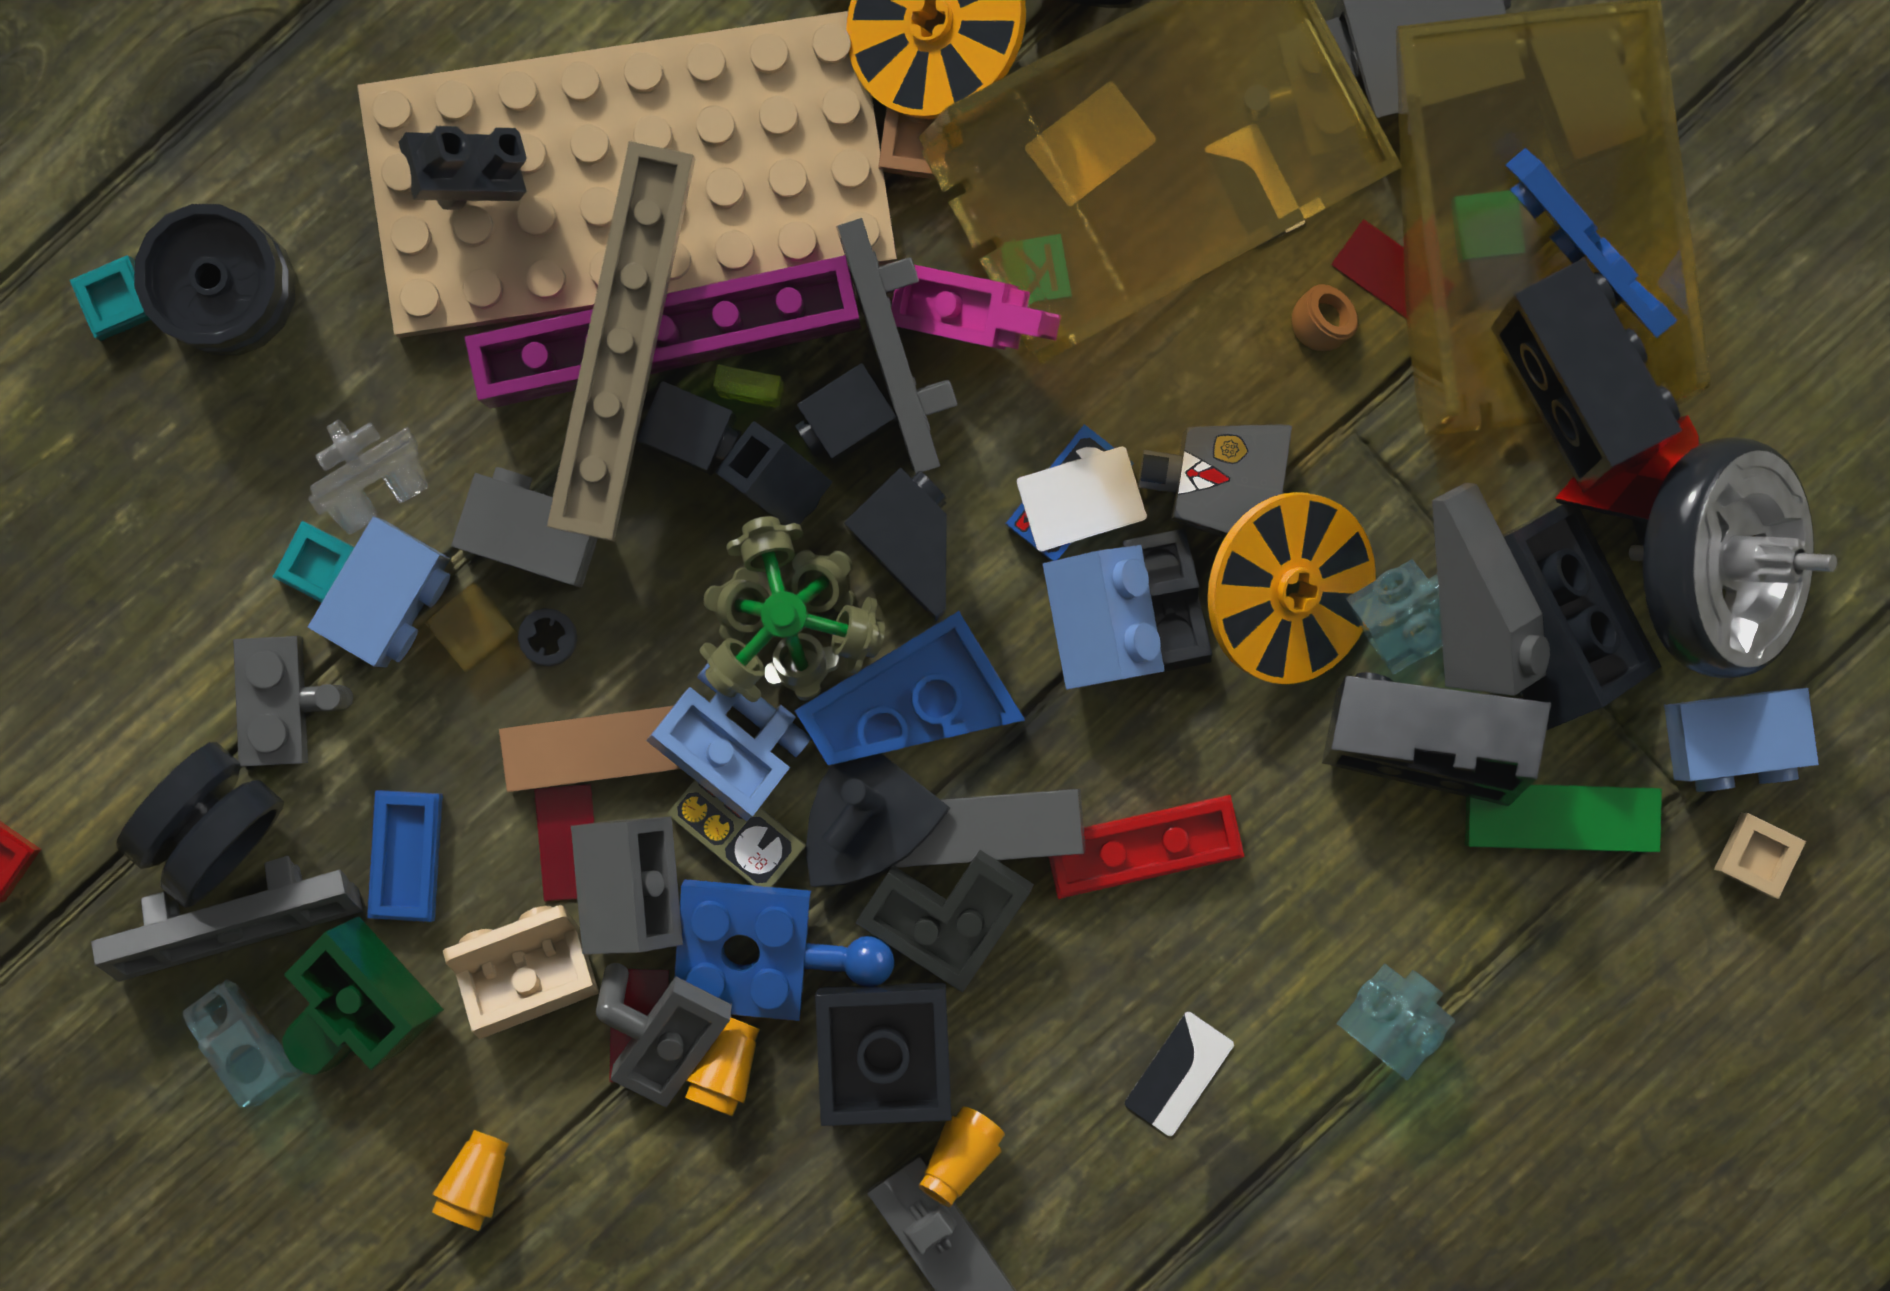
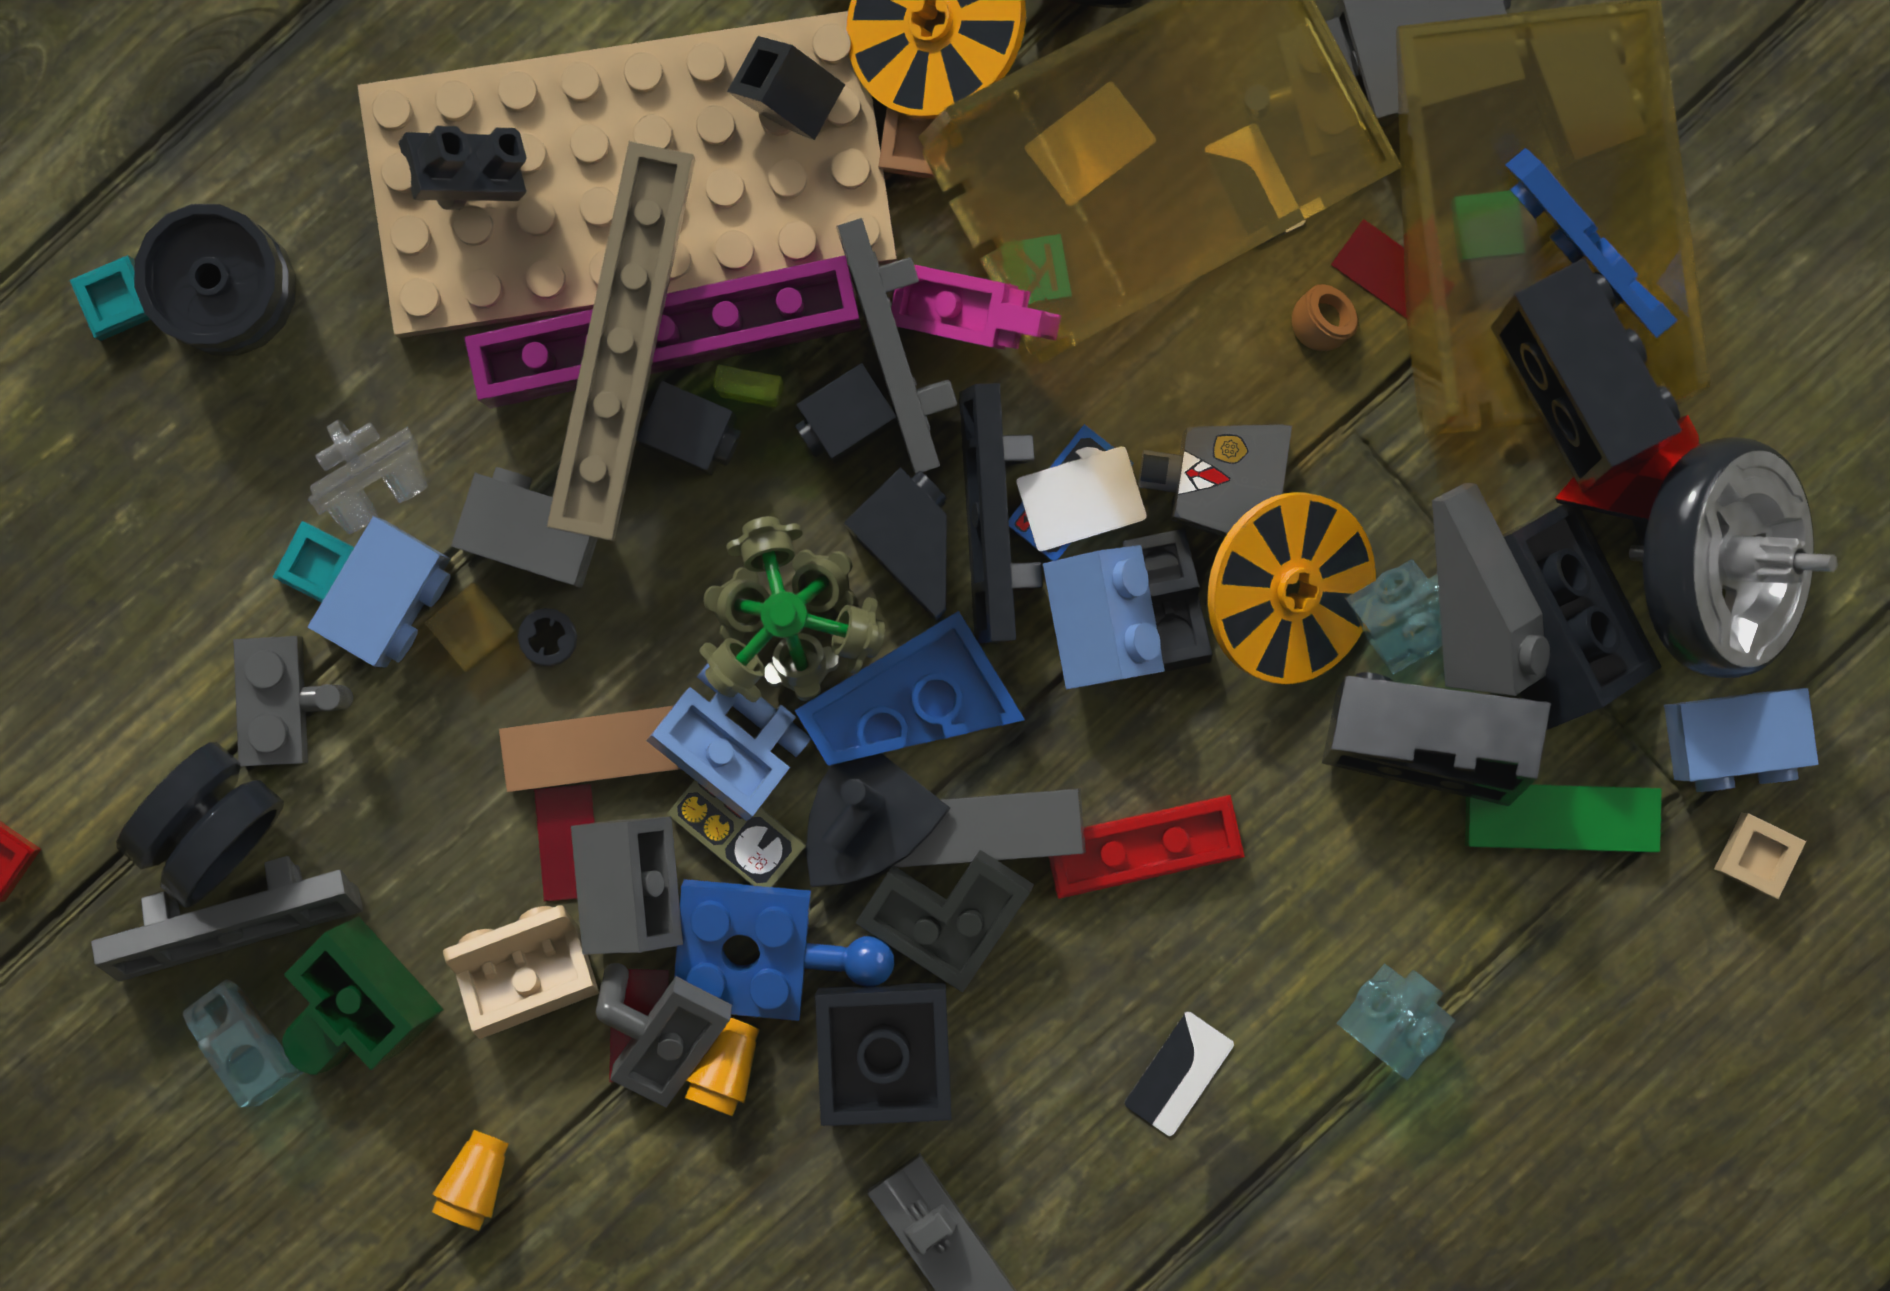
(404, 855): blue tile -> none
(773, 476): black brick -> none
(786, 87): none -> black brick
(961, 1155): light orange cone -> none
(984, 463): none -> black hinge

